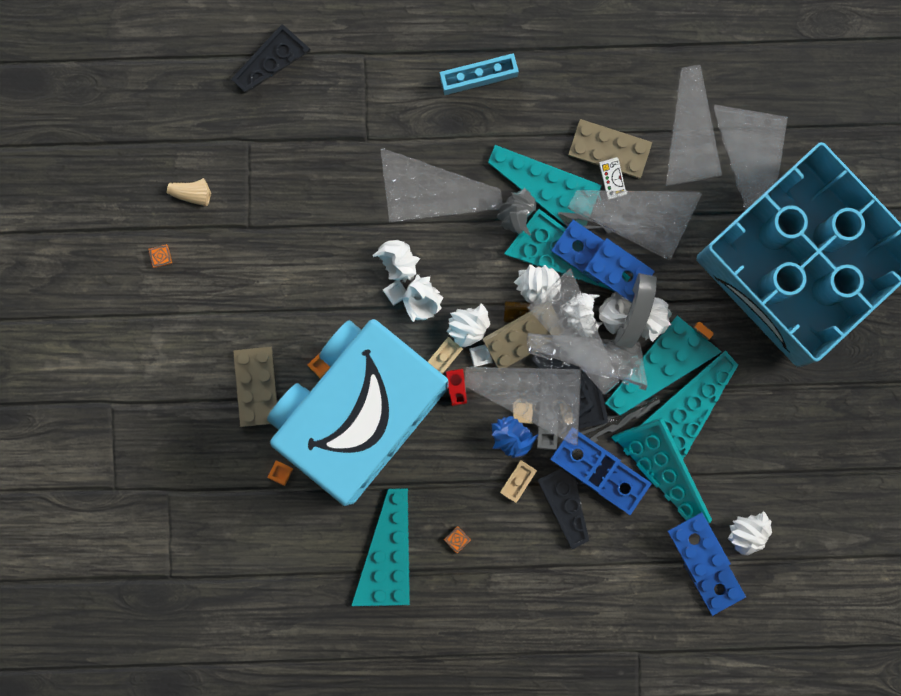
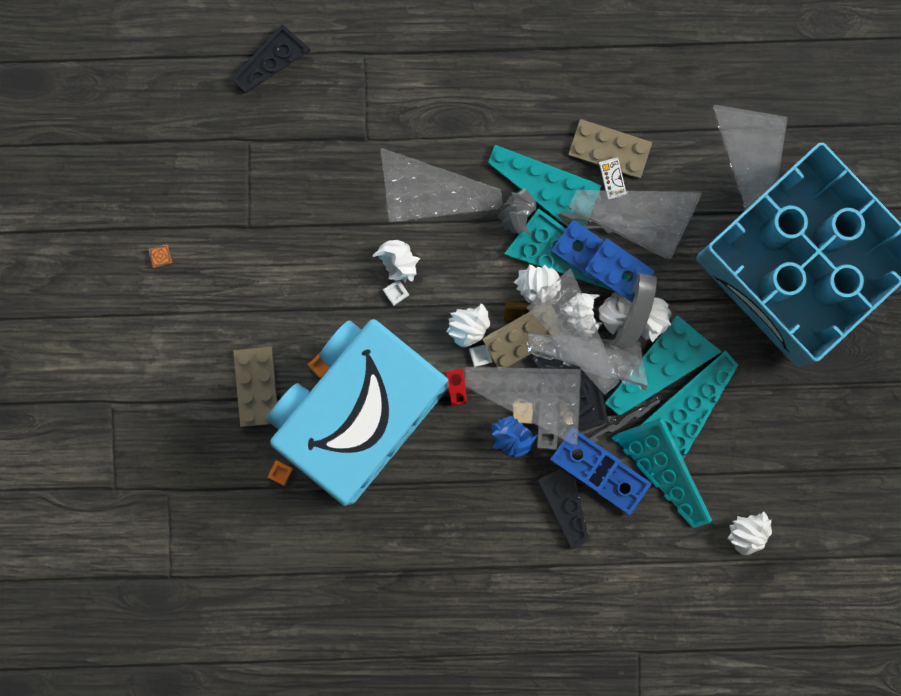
(194, 192): tan piece -> none
(387, 563): teal wing -> none
(421, 299): white hair -> none
(445, 355): tan plate -> none
(457, 539): tile -> none
(479, 74): medium azure brick -> none
(518, 481): tan plate -> none
(693, 139): clear wing -> none
(703, 330): orange tile -> none
(706, 563): blue bracket -> none

